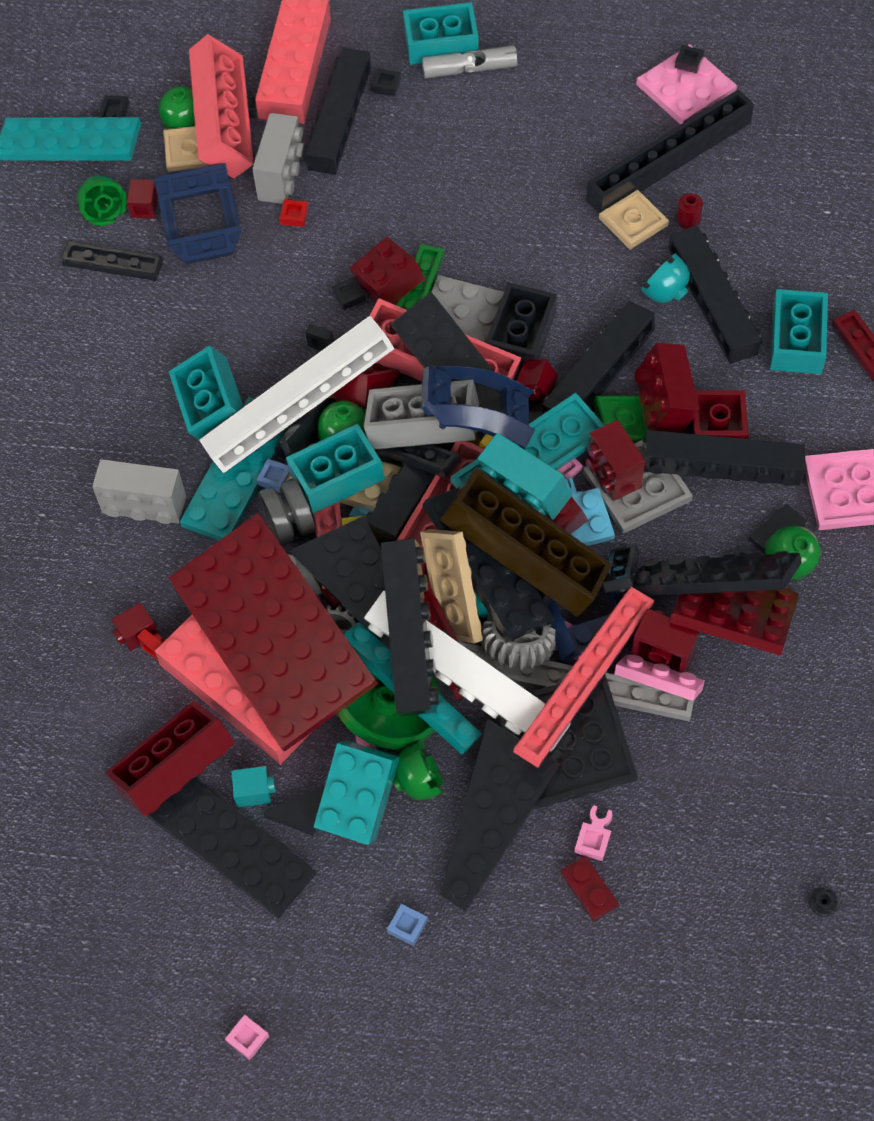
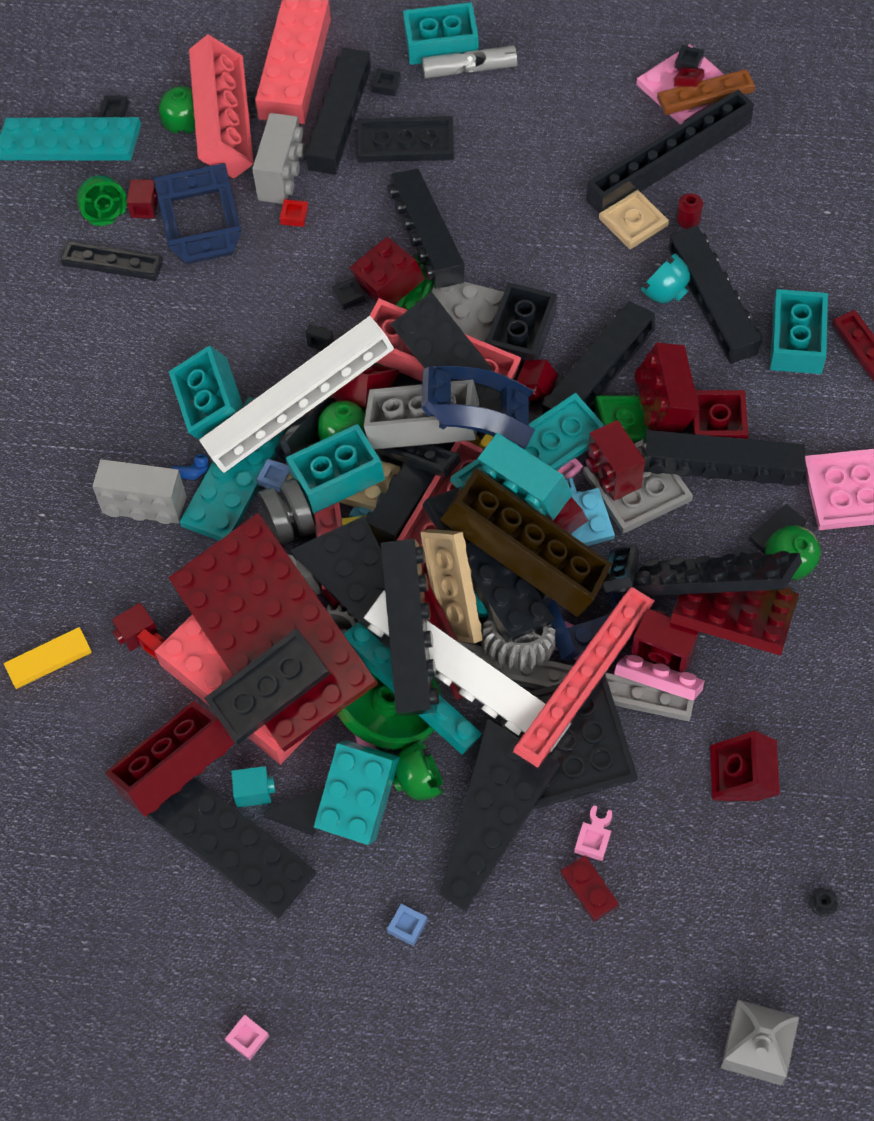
(47, 658): none -> yellow tile
(182, 149): tan plate -> none
(196, 469): none -> blue arm
(267, 686): none -> black plate
(405, 139): none -> black plate
(426, 229): none -> black brick
(689, 77): none -> dark red tile
(706, 92): none -> dark orange tile
(745, 768): none -> dark red slope
(760, 1042): none -> light grey piece

